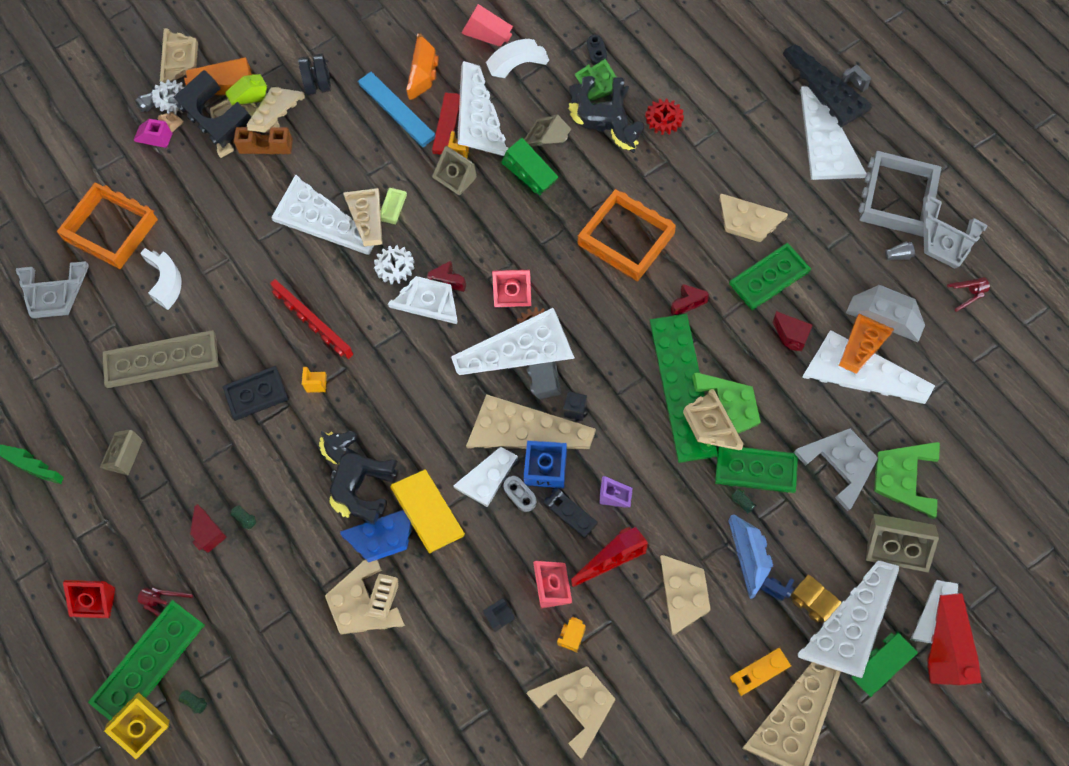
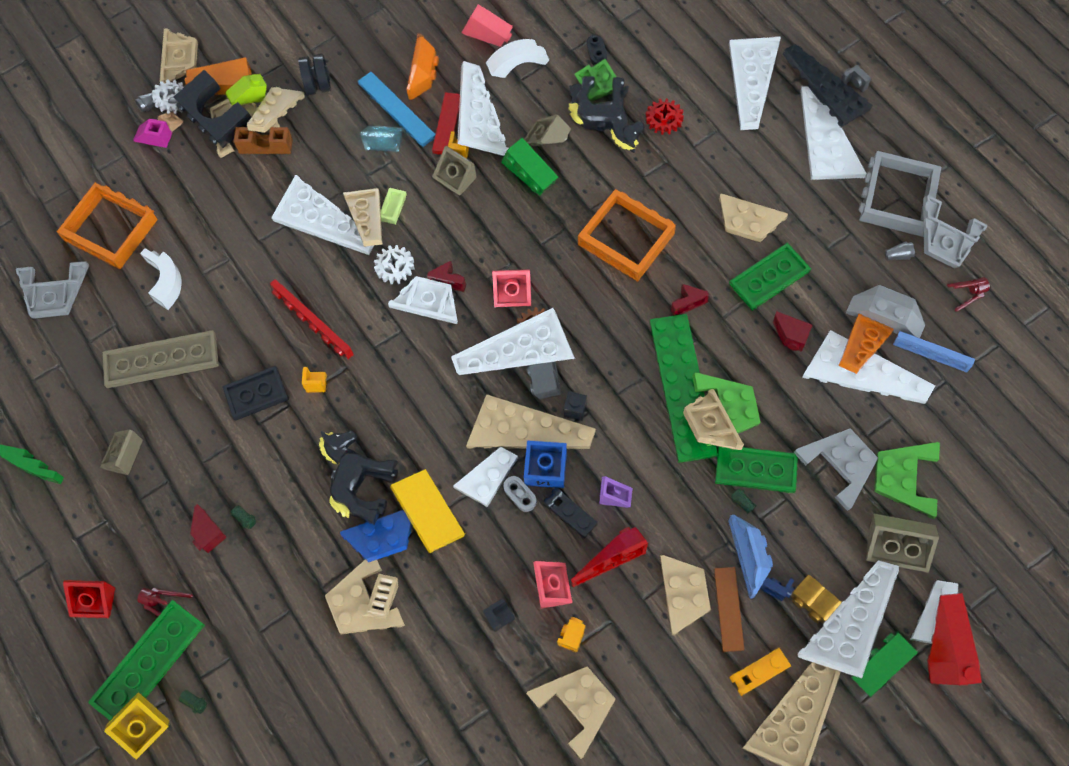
(382, 138): none -> clear light blue slope
(728, 609): none -> dark orange tile
(752, 70): none -> white wing
(933, 351): none -> medium blue tile

